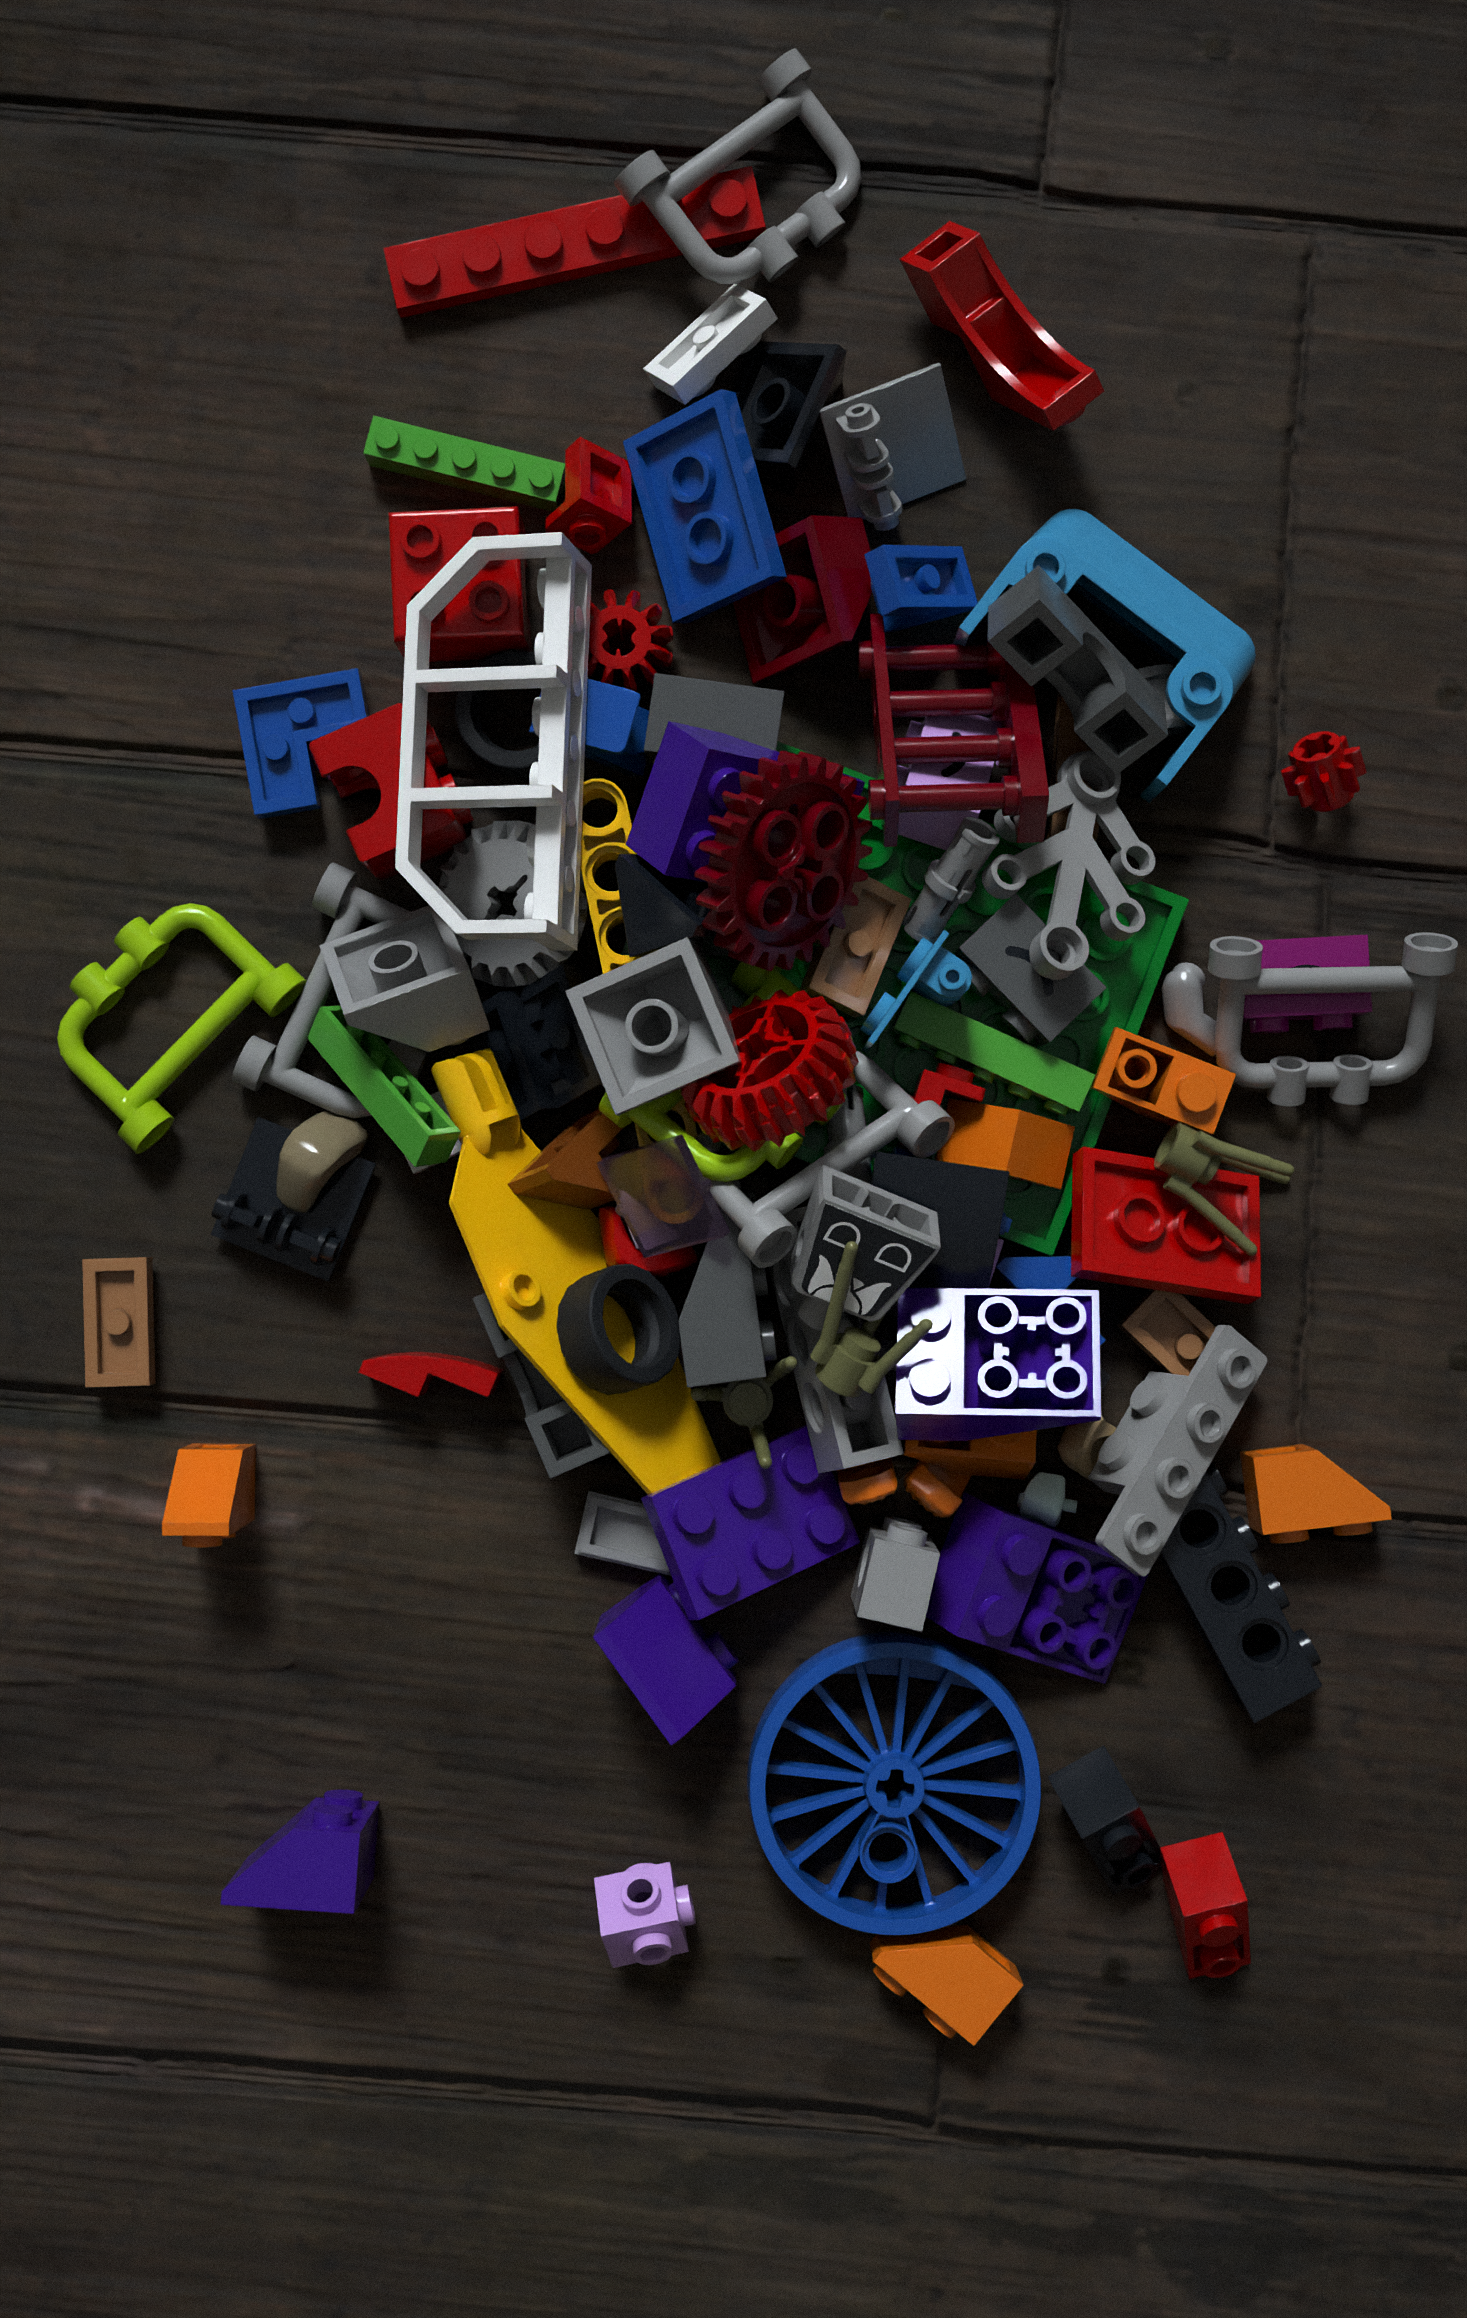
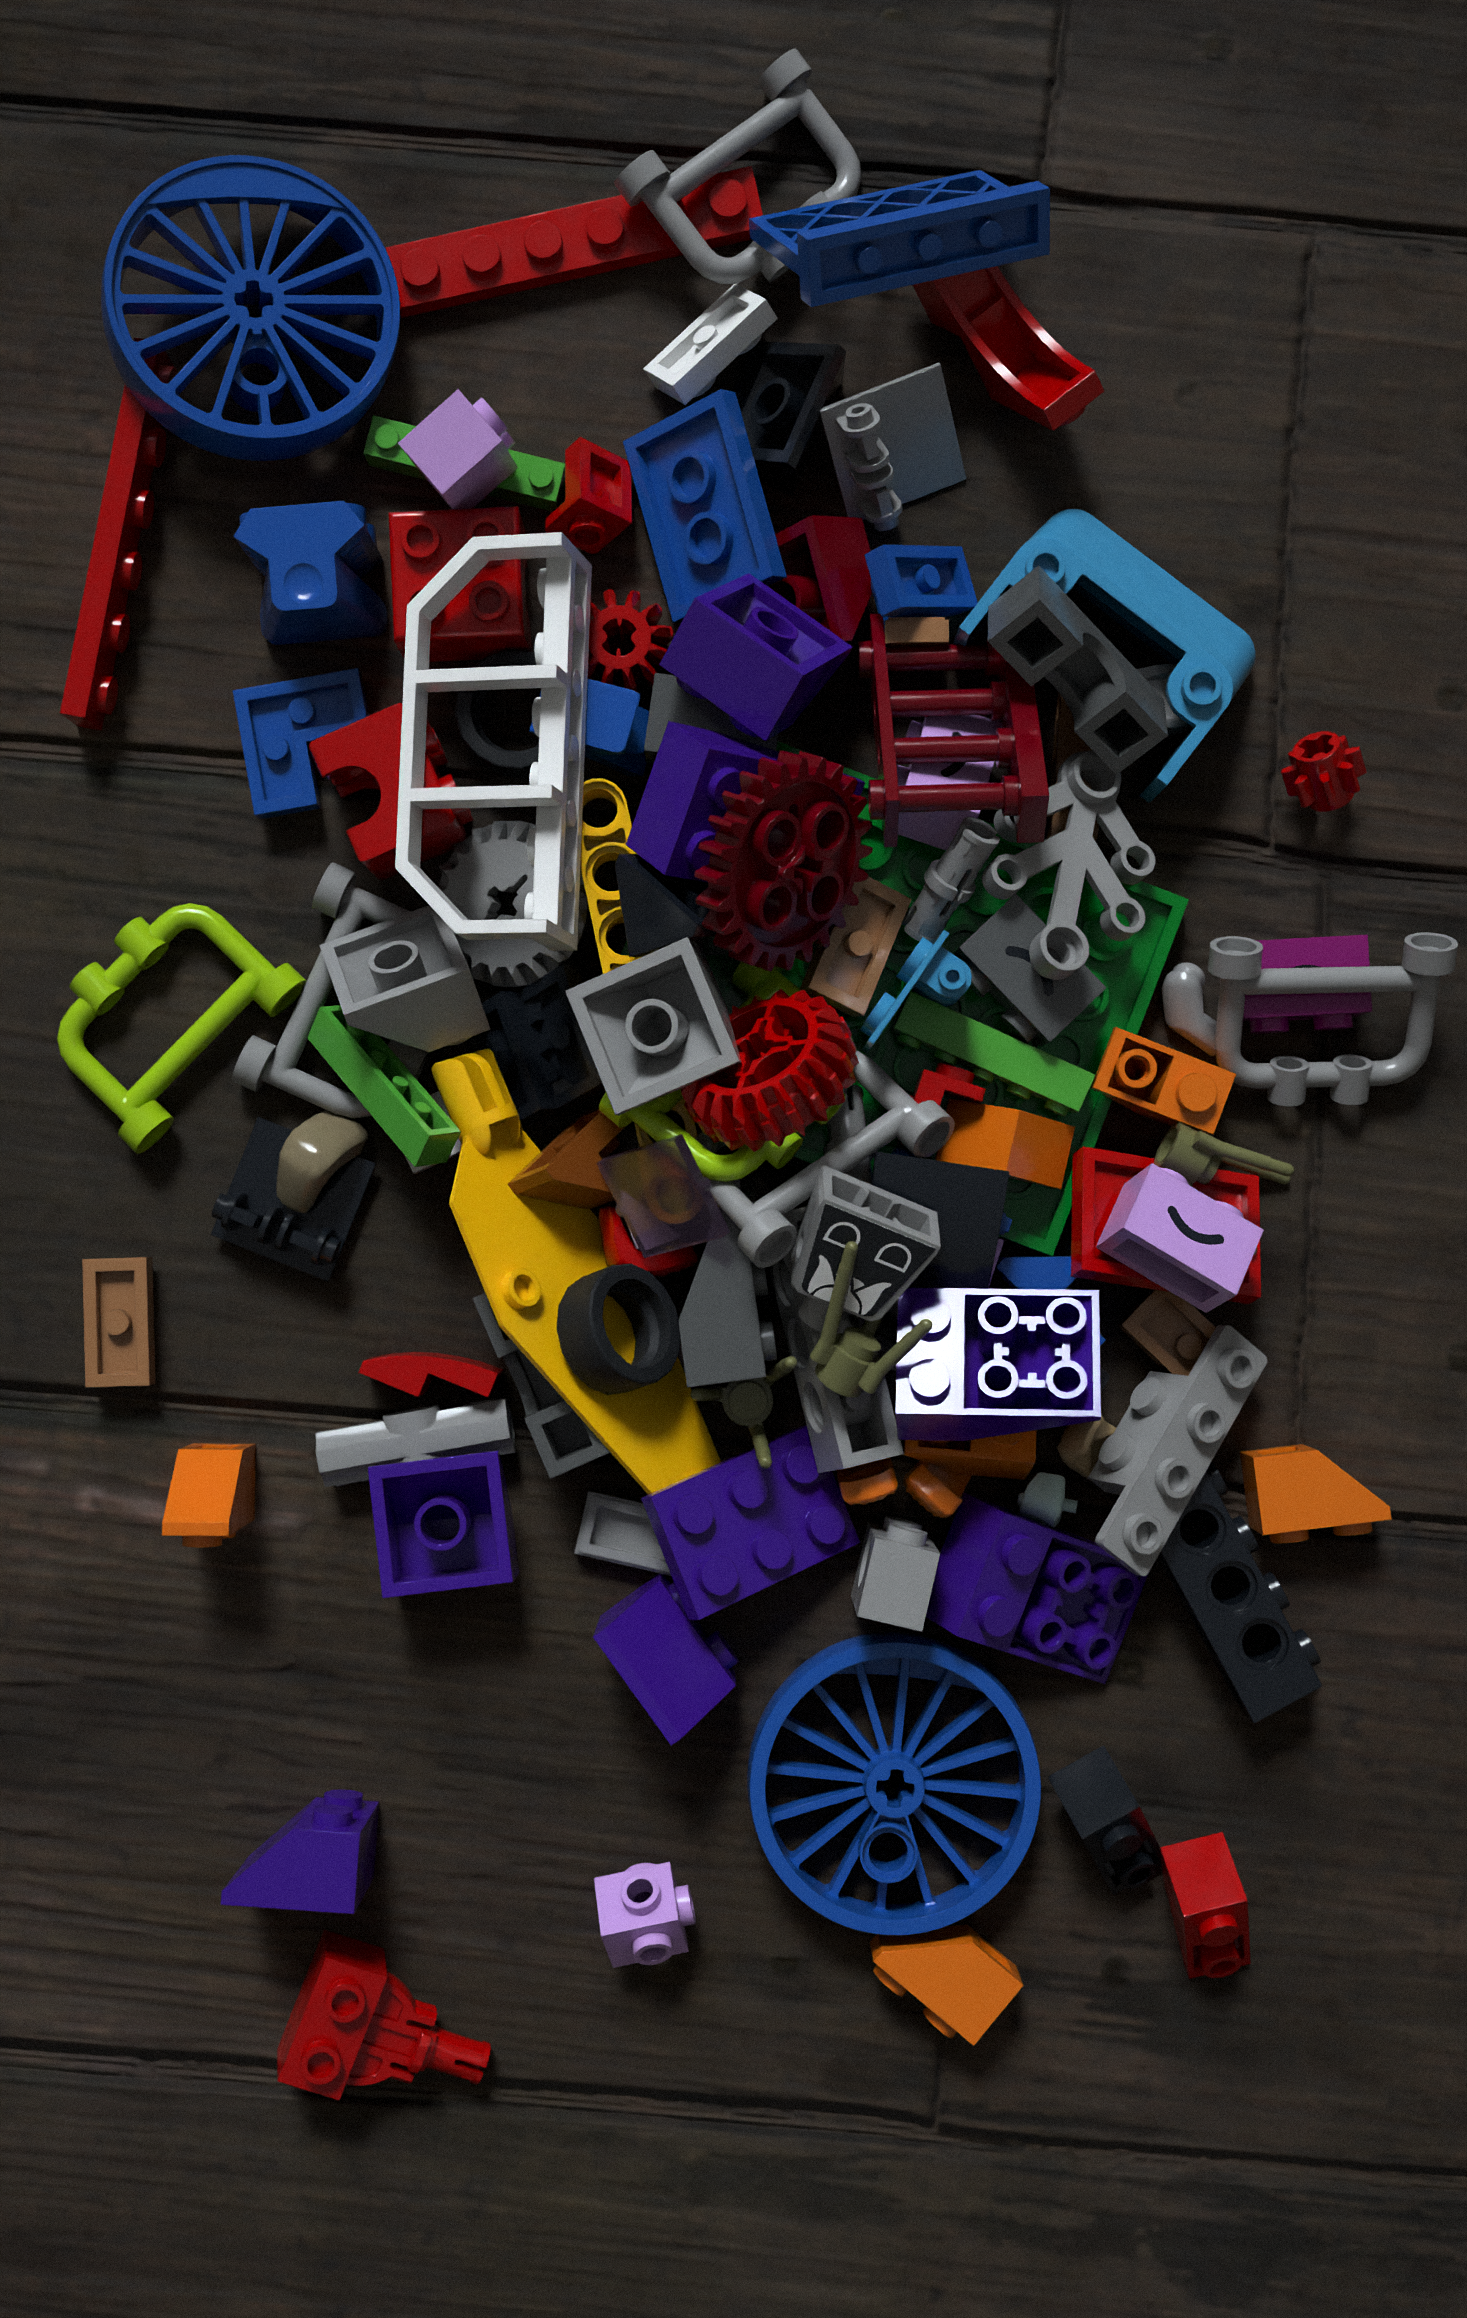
(114, 558): none -> red plate
(278, 302): none -> blue piece
(314, 571): none -> blue piece
(365, 2026): none -> red brick
(412, 1436): none -> light grey piece
(443, 1524): none -> dark purple slope
(461, 450): none -> lavender brick
(753, 655): none -> dark purple slope
(907, 235): none -> blue fence
(916, 631): none -> medium nougat tile
(1180, 1237): none -> lavender brick

